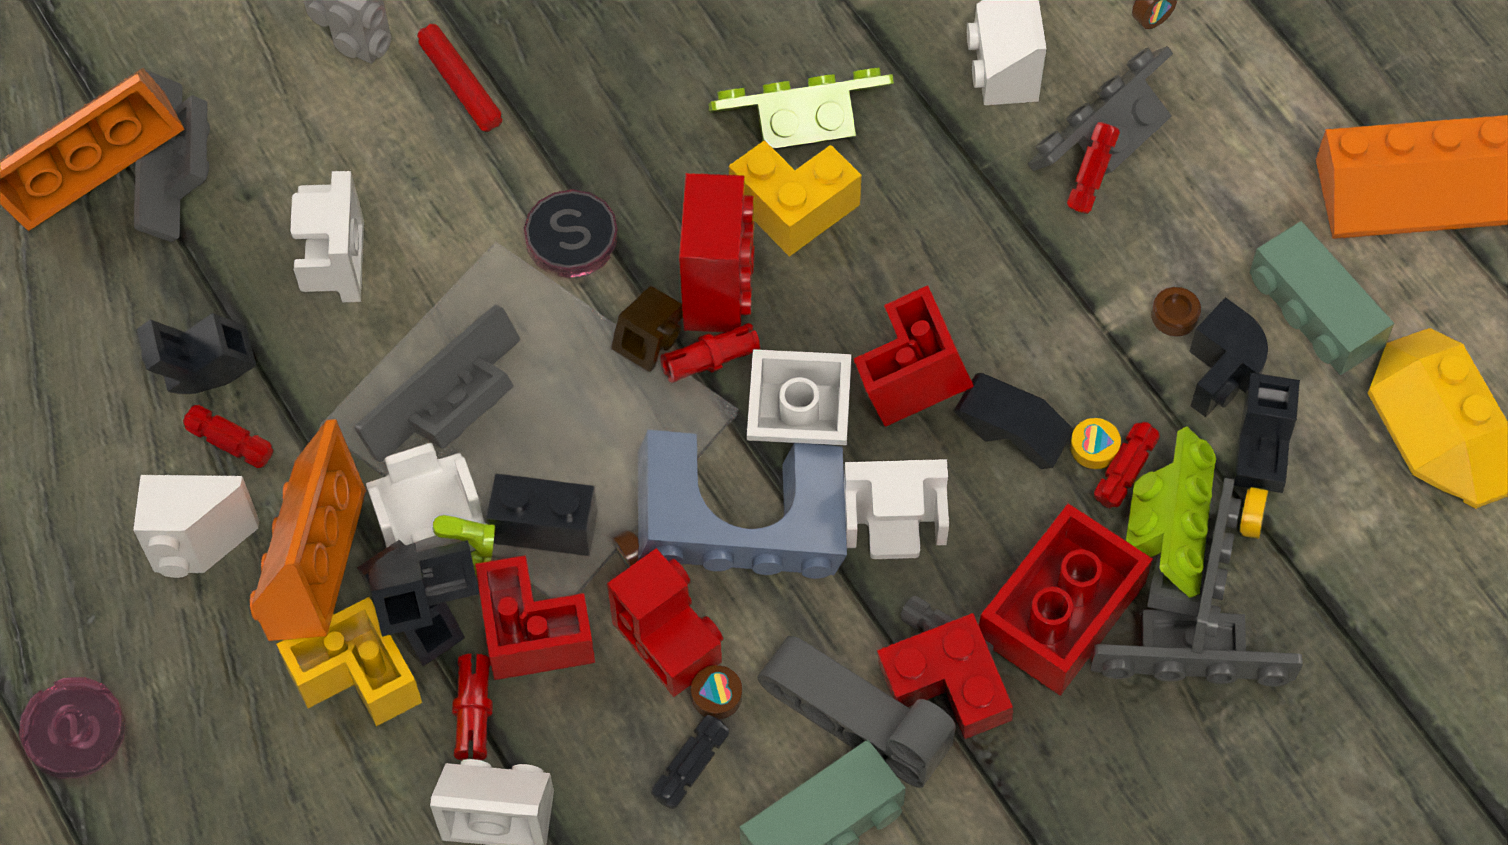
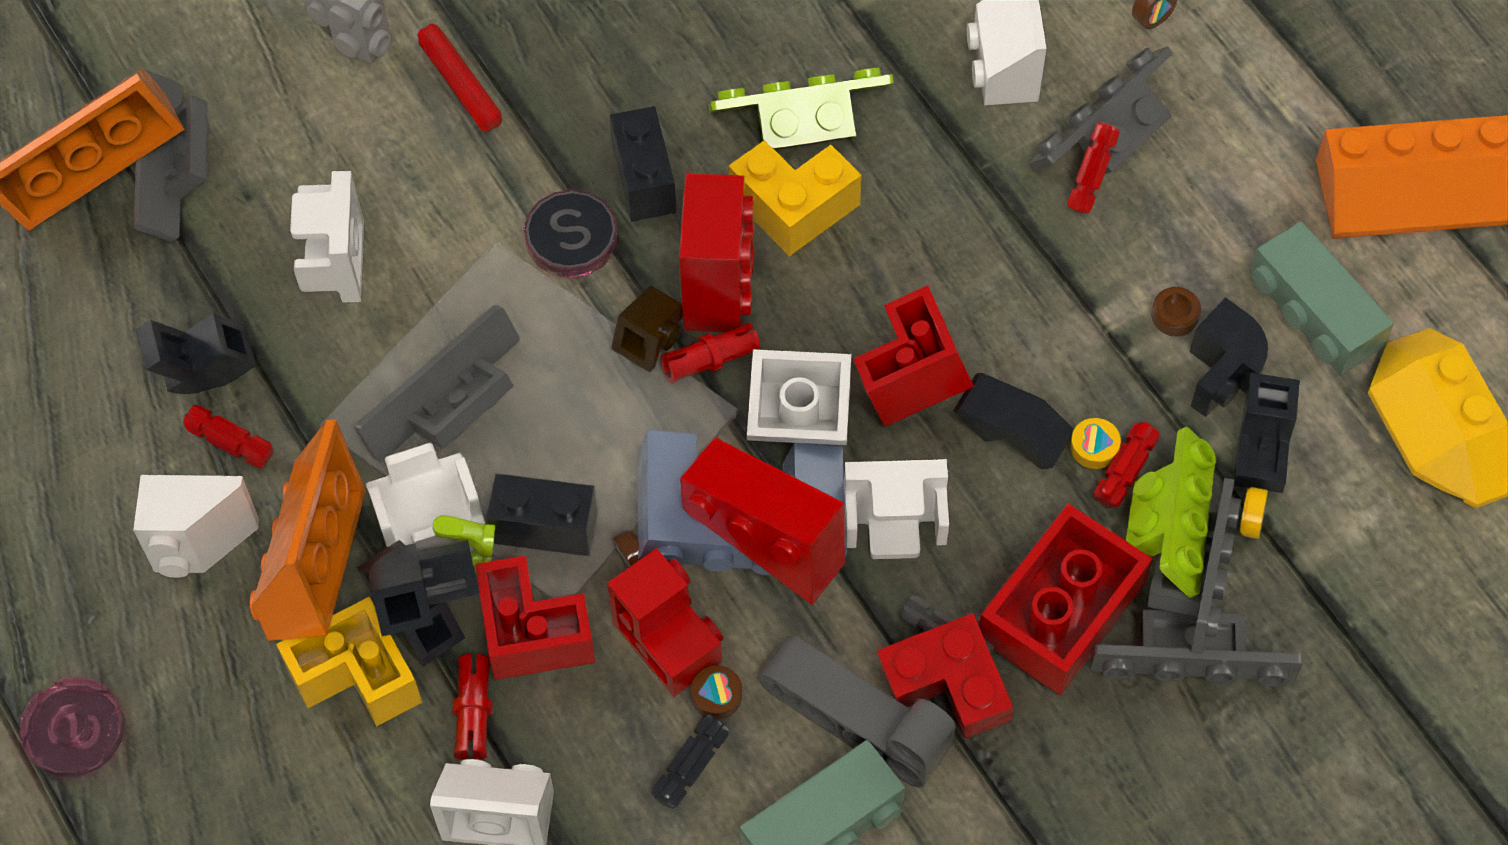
(643, 163): none -> black brick
(768, 517): none -> red wedge

